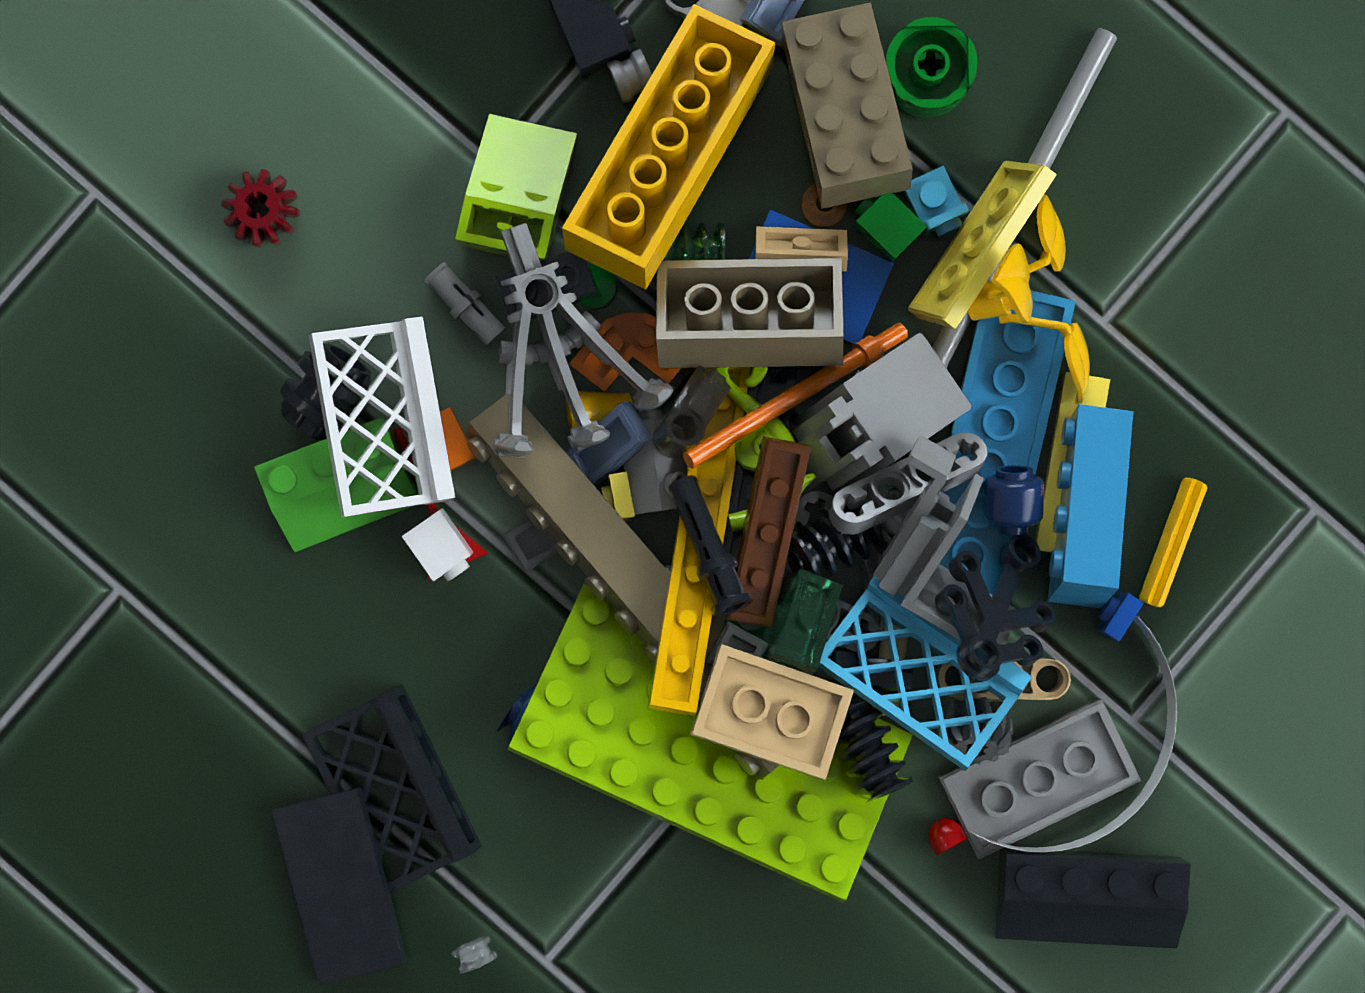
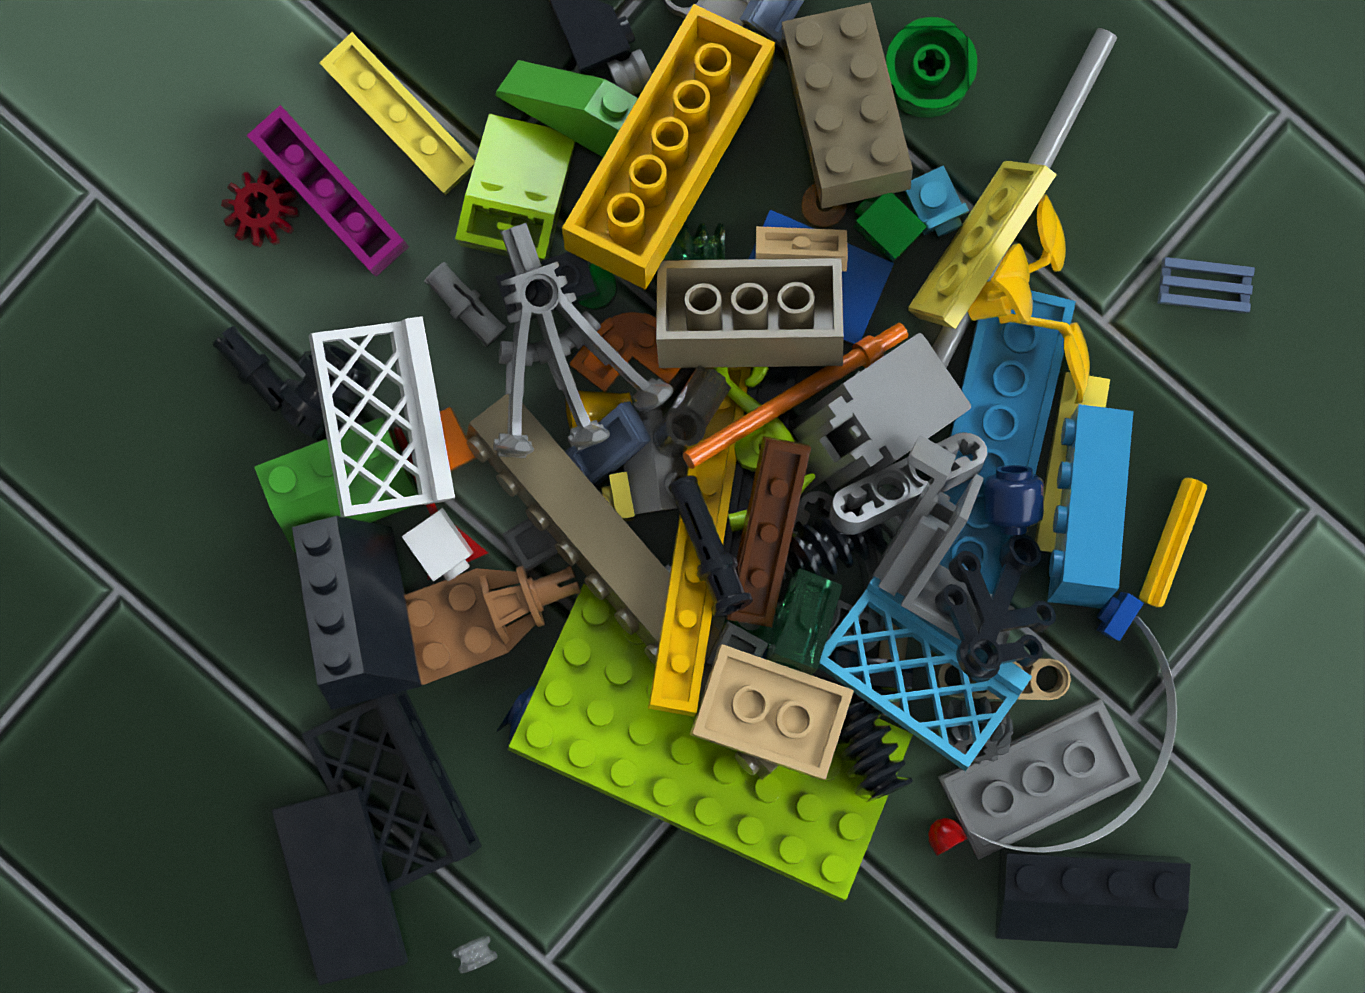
(251, 367): none -> black pin
(328, 191): none -> magenta brick
(355, 610): none -> black slope
(398, 113): none -> light yellow plate
(465, 621): none -> medium nougat plate
(569, 102): none -> bright green slope
(1244, 289): none -> sand blue tile

